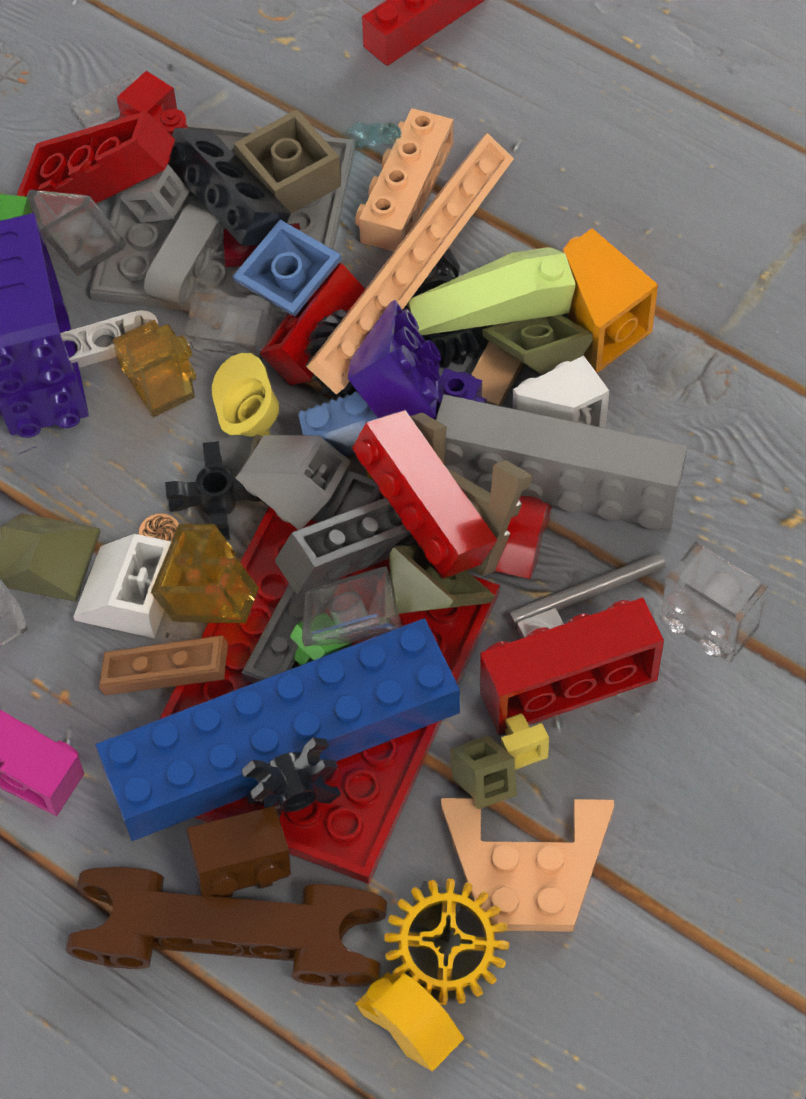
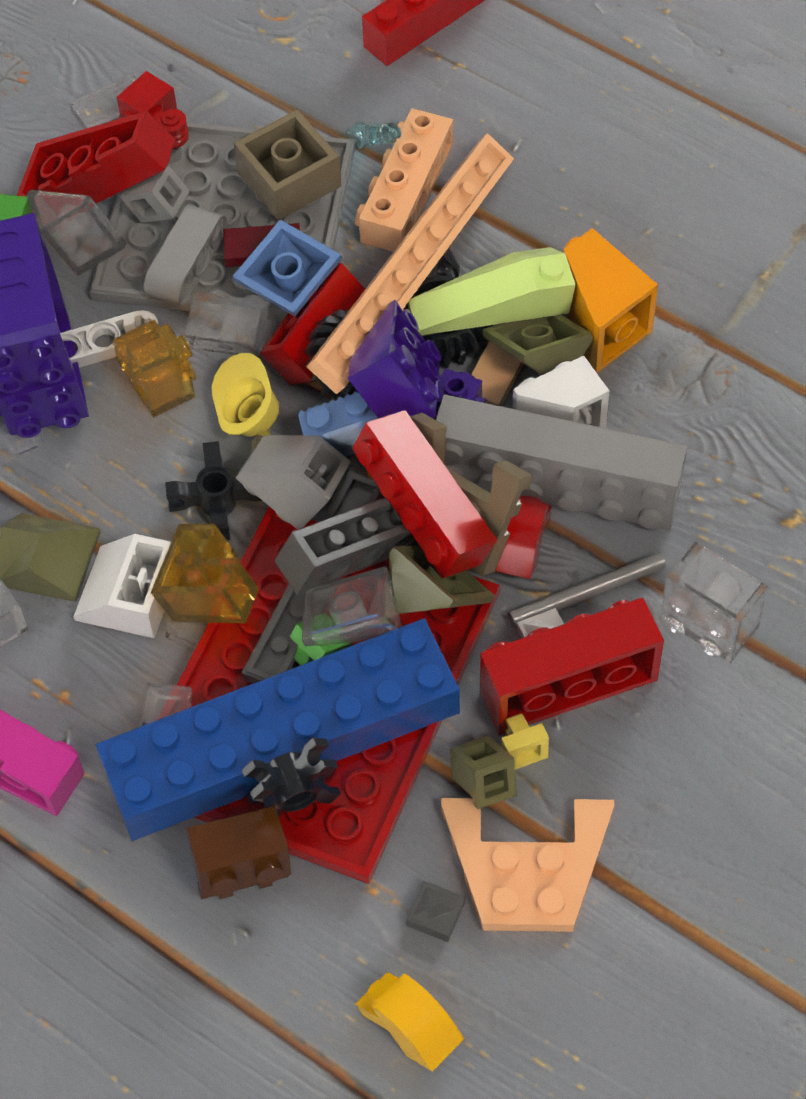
(159, 526): tile -> none
(163, 665): medium nougat tile -> none
(165, 701): none -> clear tile
(225, 185): black brick -> none
(301, 933): reddish brown piece -> none
(449, 901): yellow gear -> none

